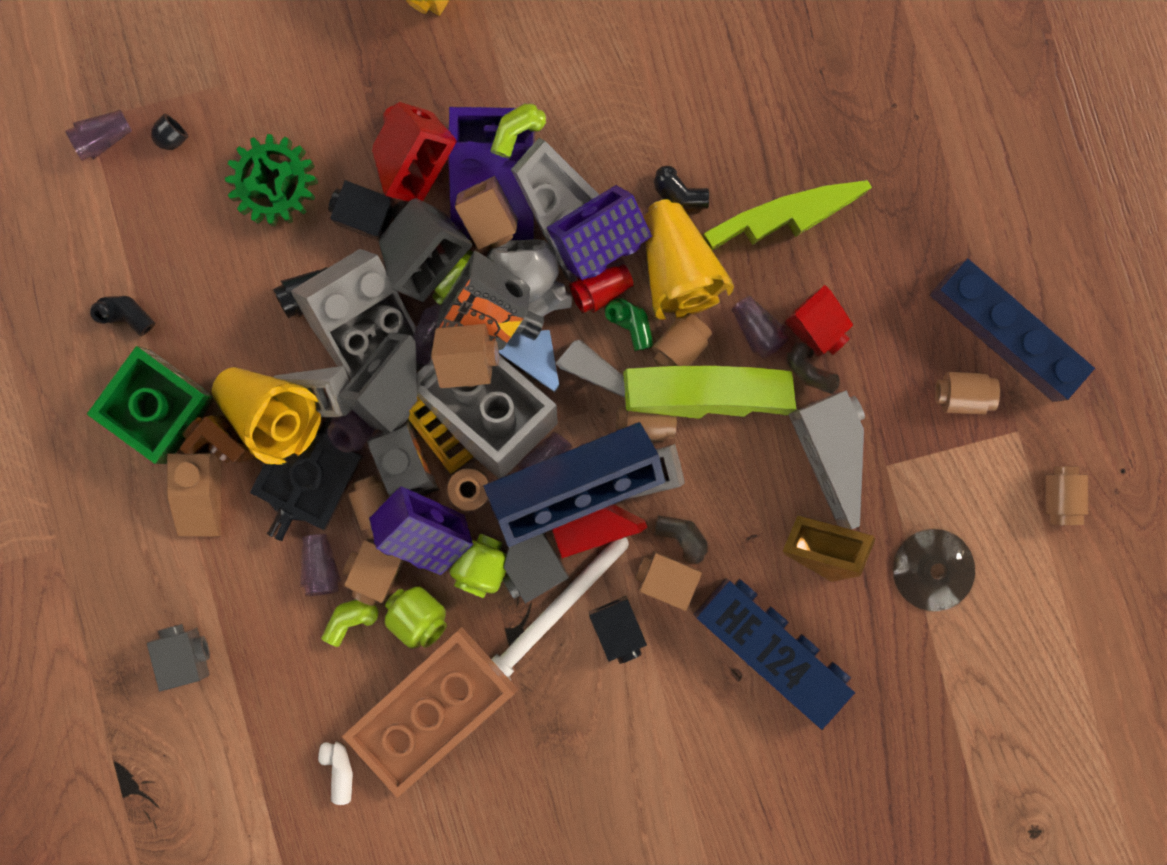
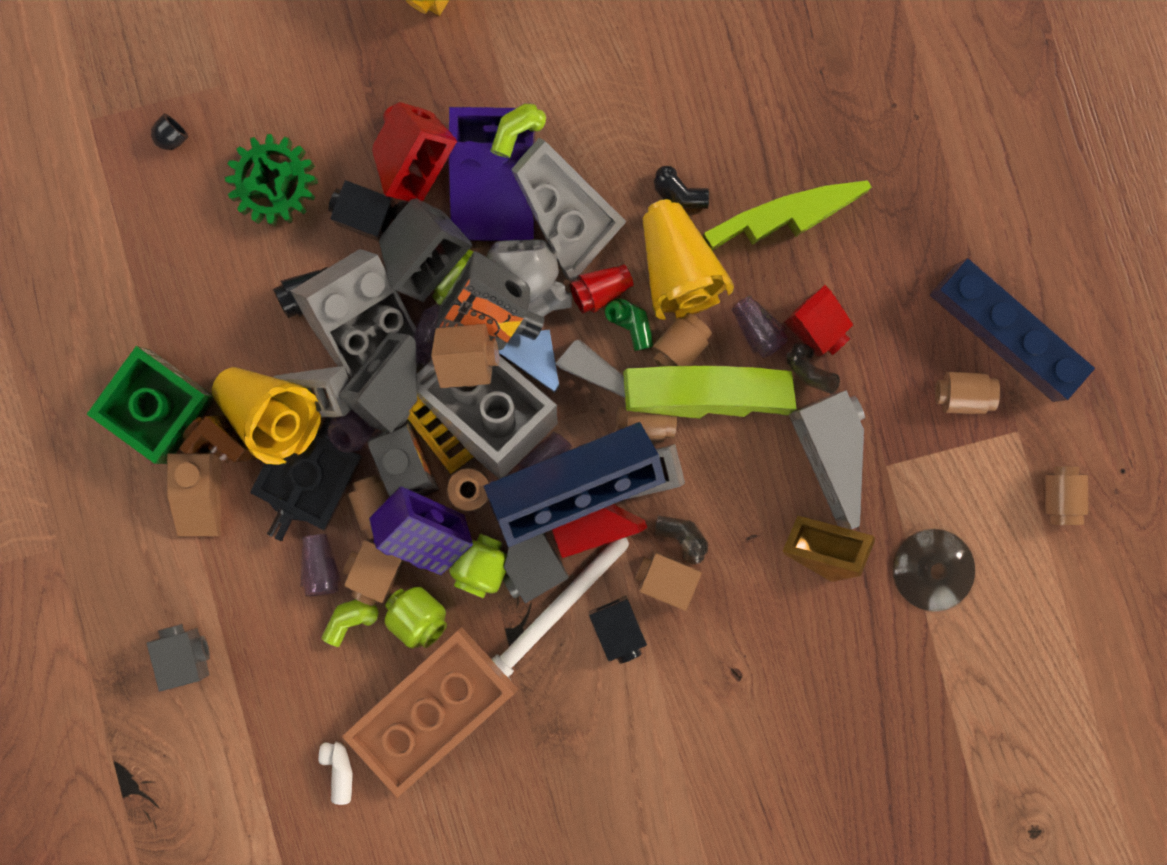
(97, 134): cone -> none
(122, 309): black arm -> none
(487, 214): medium nougat brick -> none
(599, 232): dark purple brick -> none
(774, 653): dark blue brick -> none

